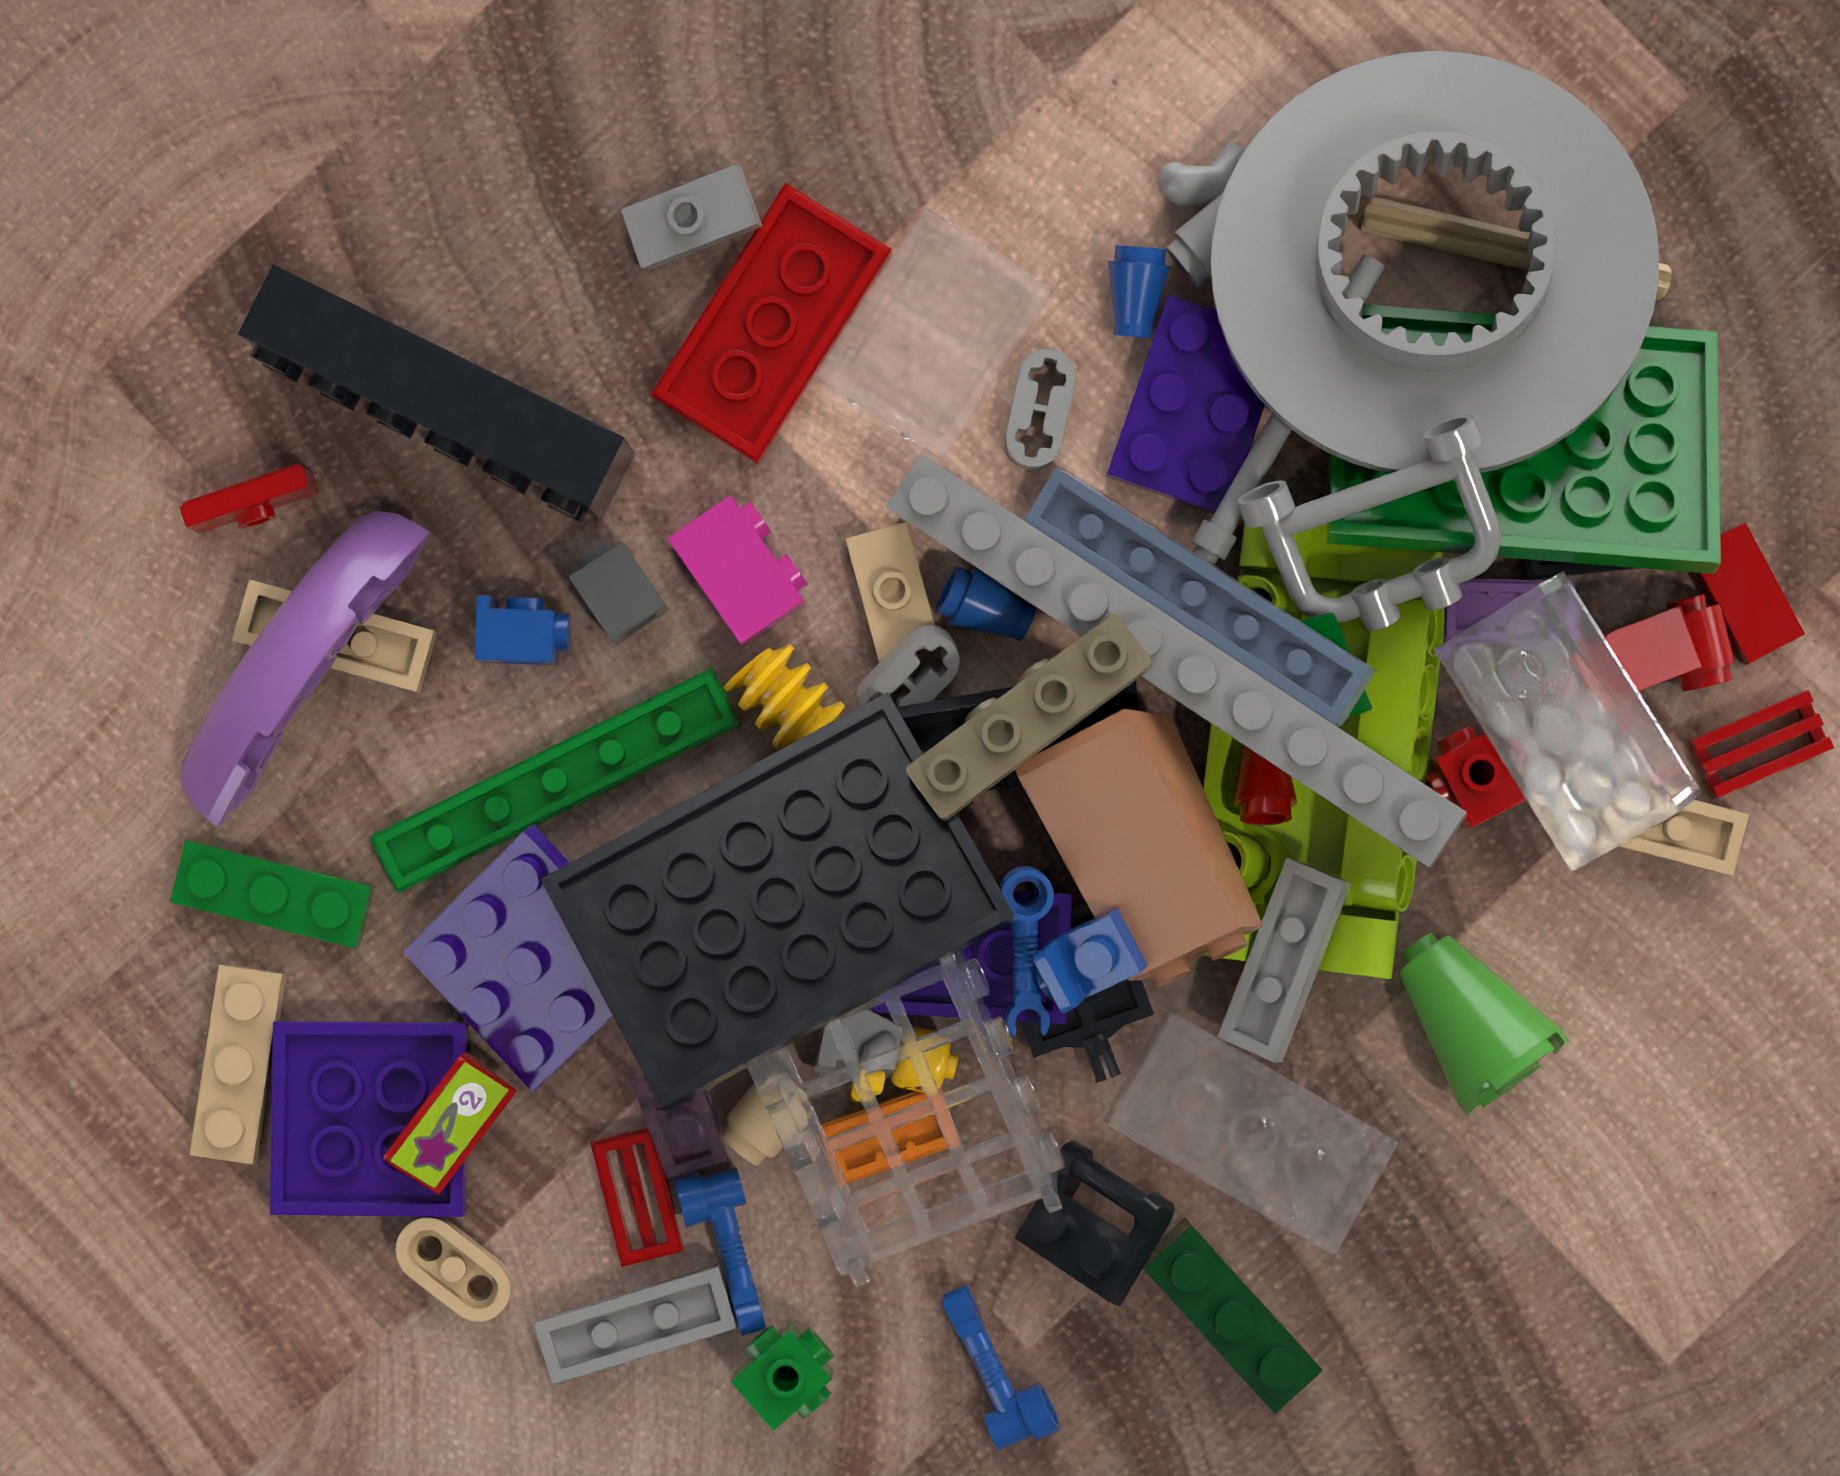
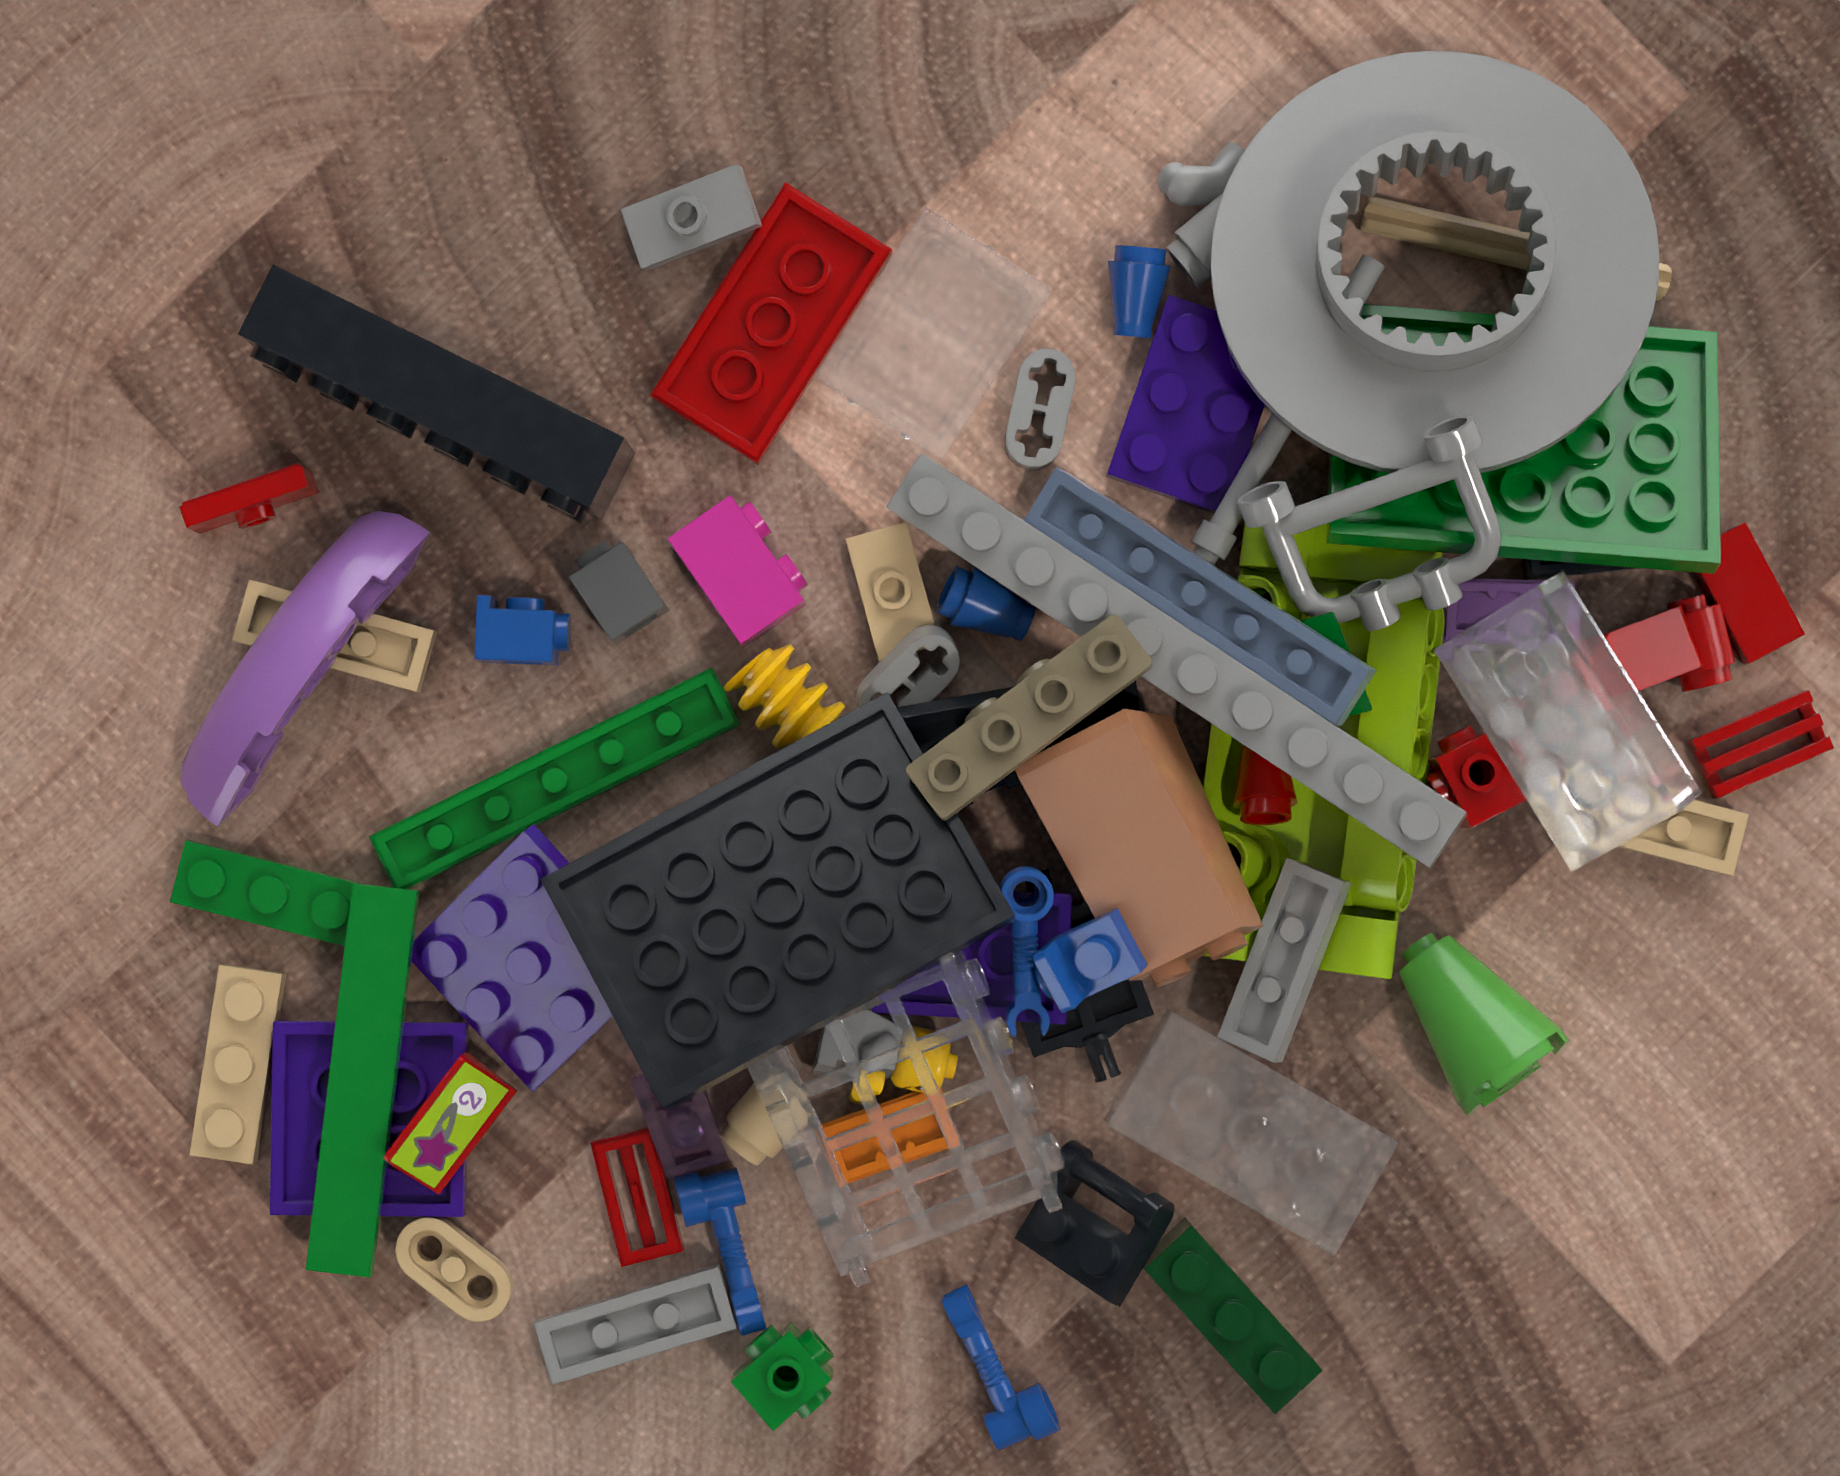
(362, 1080): none -> green tile

